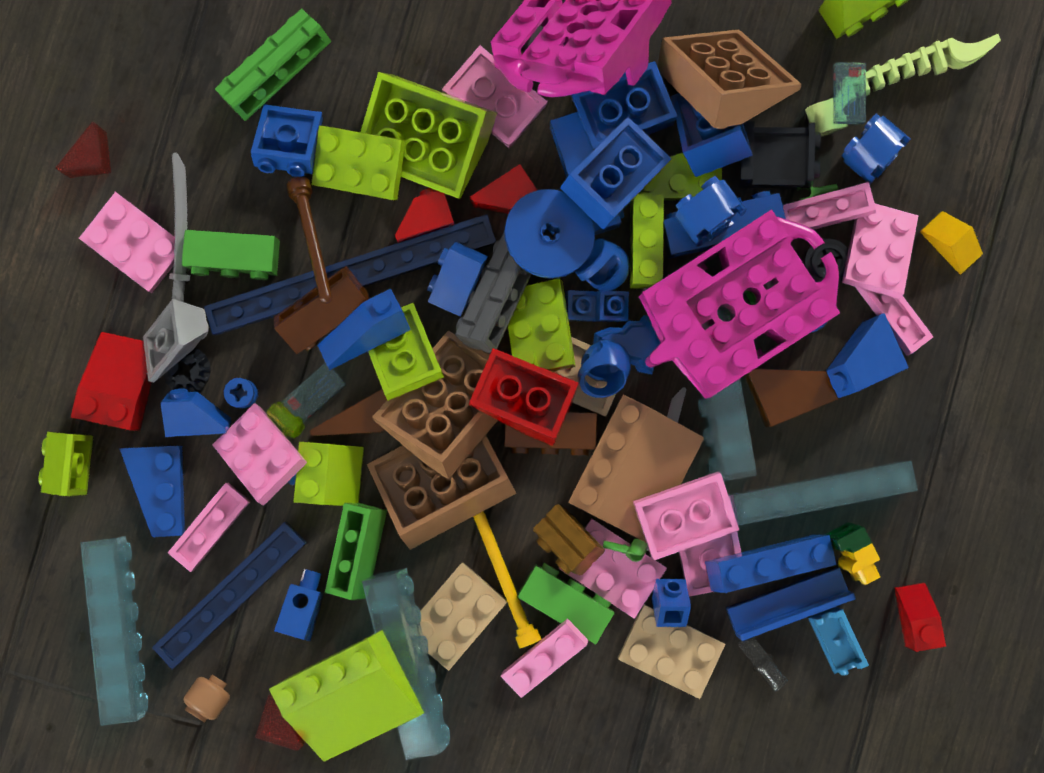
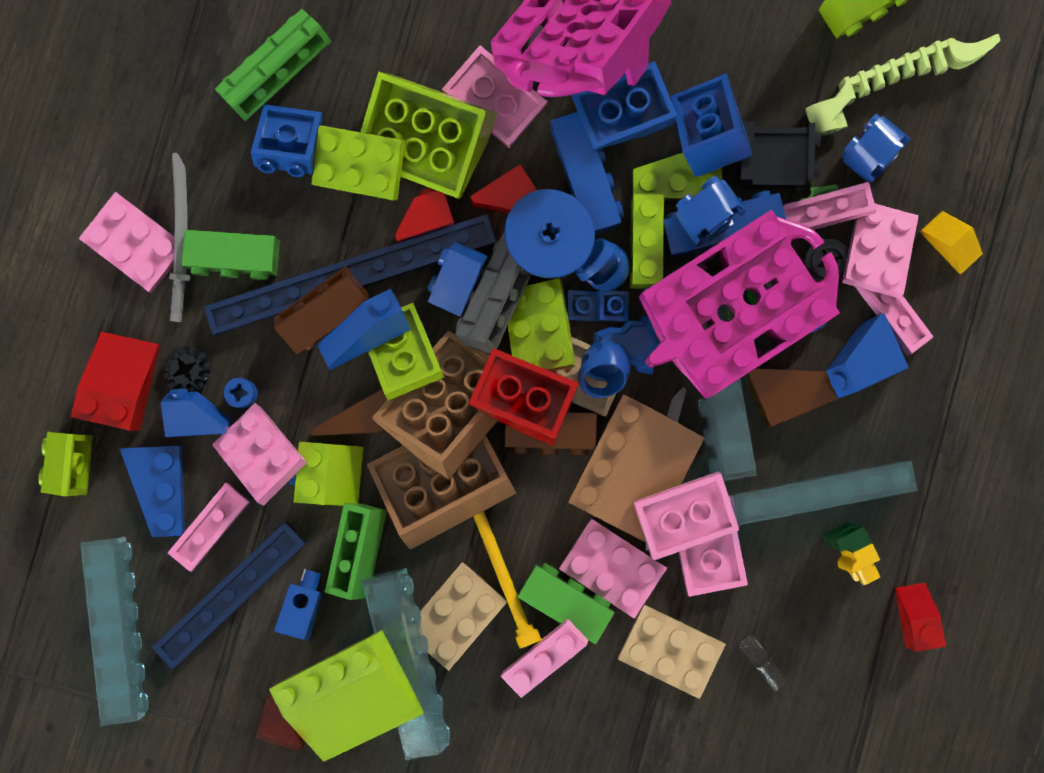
(87, 155): clear red slope -> none
(173, 337): light grey slope -> none
(206, 698): medium nougat head -> none
(291, 425): clear neon green pin -> none
(300, 192): reddish brown piece -> none
(314, 392): clear light blue tile -> none
(568, 541): pearl gold brick -> none
(615, 173): blue slope -> none
(634, 552): bright green hand -> none
(671, 603): blue brick -> none
(724, 75): medium nougat slope -> none
(770, 563): blue brick -> none
(789, 604): blue panel -> none
(838, 641): dark azure hinge -> none
(849, 93): clear light blue tile -> none

